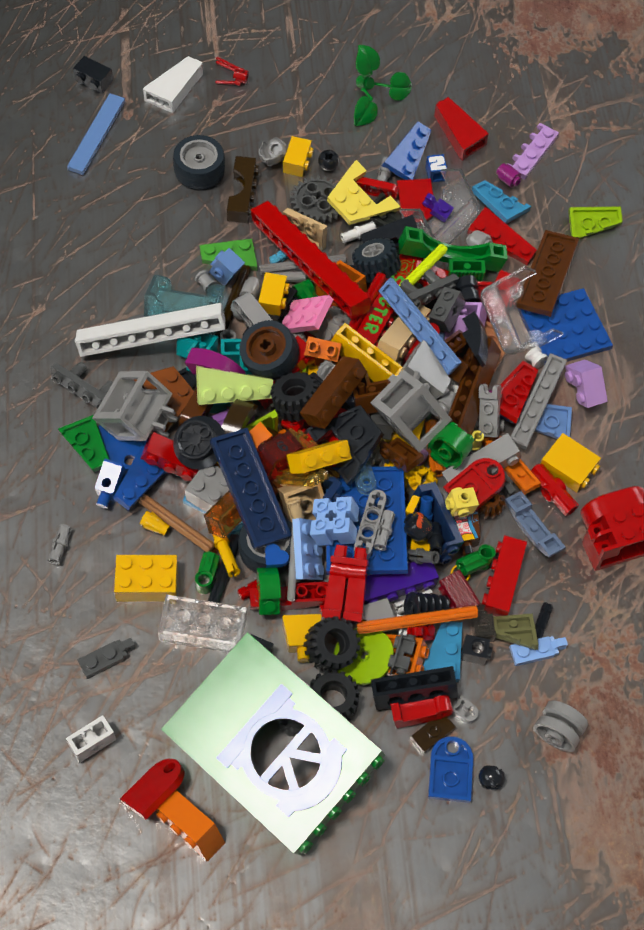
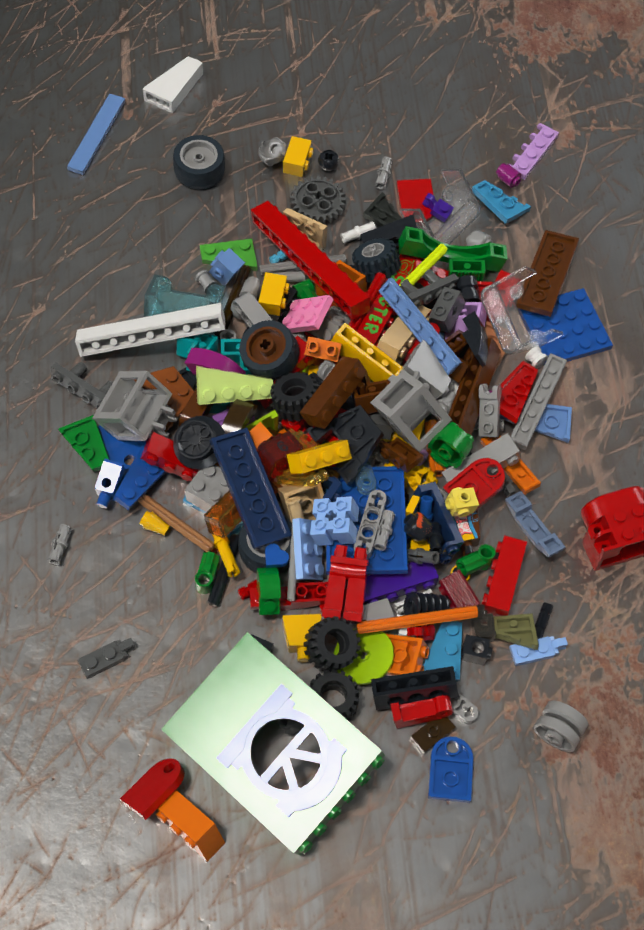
(91, 738): white brick -> none
(93, 74): black brick -> none
(145, 577): yellow brick -> none
(201, 623): clear brick -> none
(239, 205): dark brown arch -> none
(240, 75): red plant -> none
(353, 202): light yellow wing -> none
(367, 62): green plant -> none
(387, 188): red beam -> none
(403, 645): dark grey hinge -> none
(408, 153): wing -> none
(433, 167): blue brick -> none
(460, 129): red slope -> none
(477, 440): light yellow pin -> none
(491, 777): black piece -> none
(493, 506): reddish brown gear -> none
(503, 234): red wing -> none
(554, 490): red piece -> none
(571, 462): yellow brick -> none
(588, 381): lavender brick -> none
(592, 220): lime wing -> none

